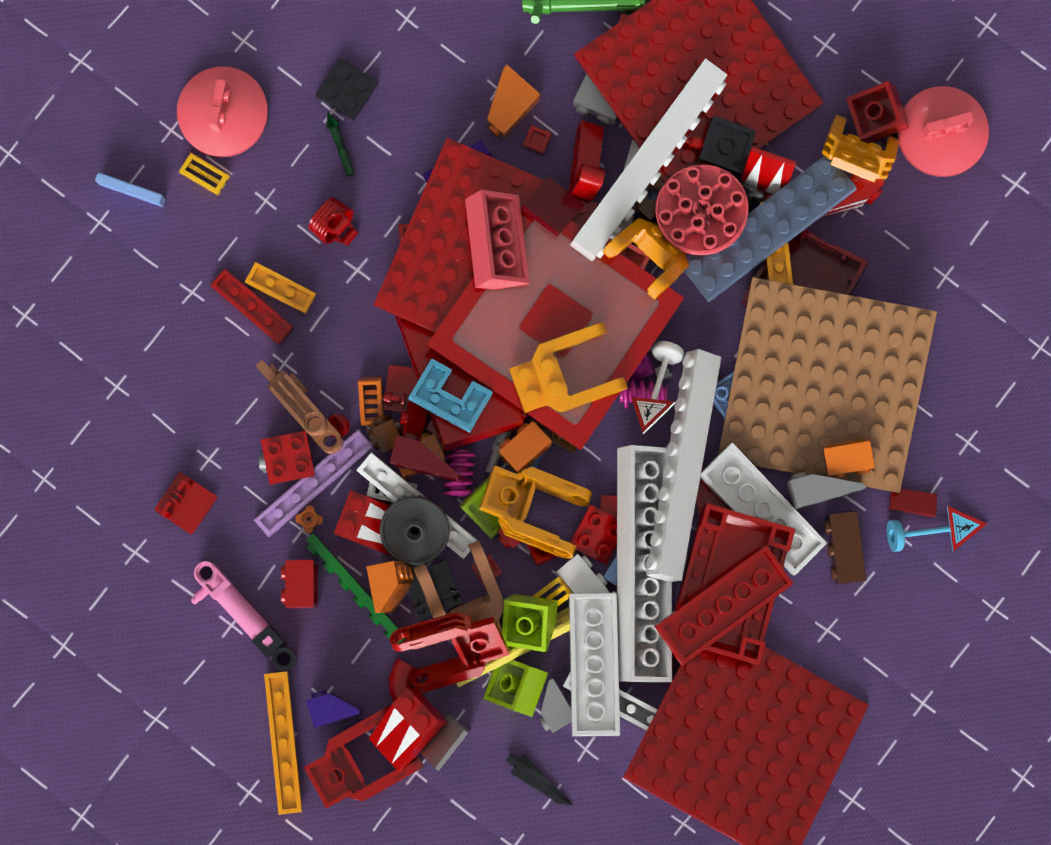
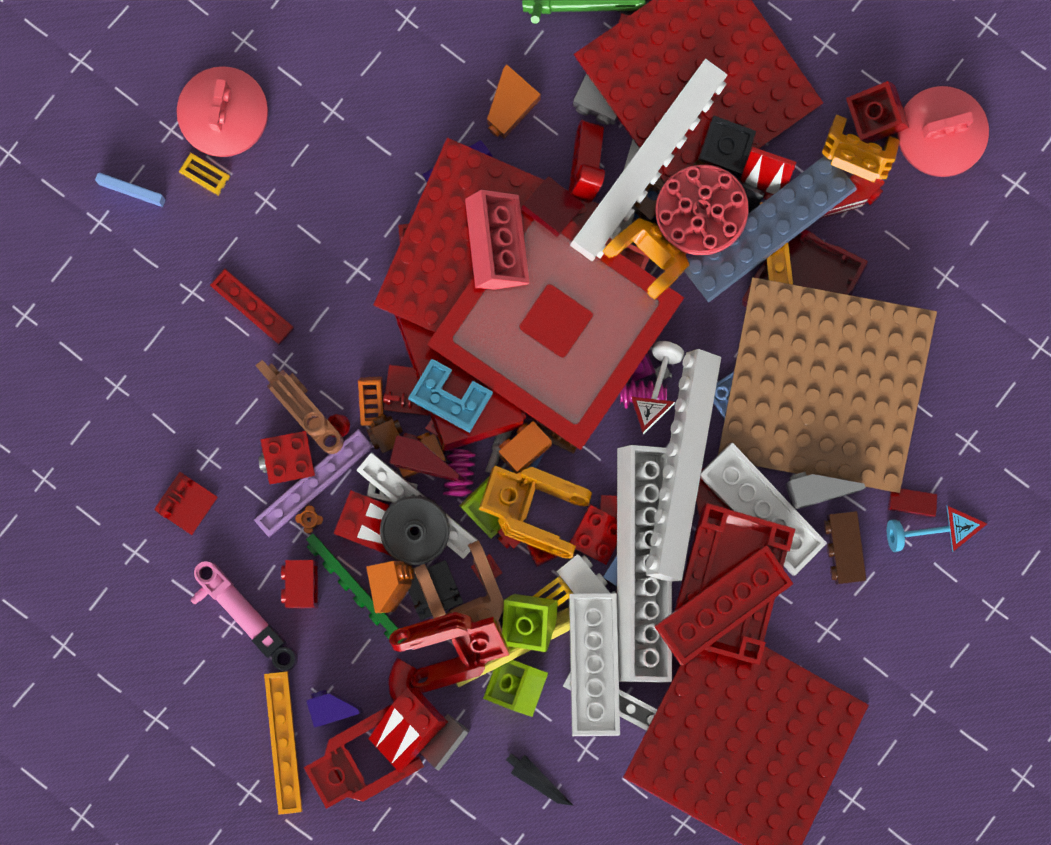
(280, 288): light orange plate -> none
(331, 221): red piece -> none
(332, 125): dark green piece -> none
(347, 89): black plate -> none
(413, 419): red plate -> none
(537, 139): red tile -> none
(542, 381): light orange plate -> none
(555, 709): light grey slope -> none
(695, 143): red piece -> none
(848, 457): orange brick -> none

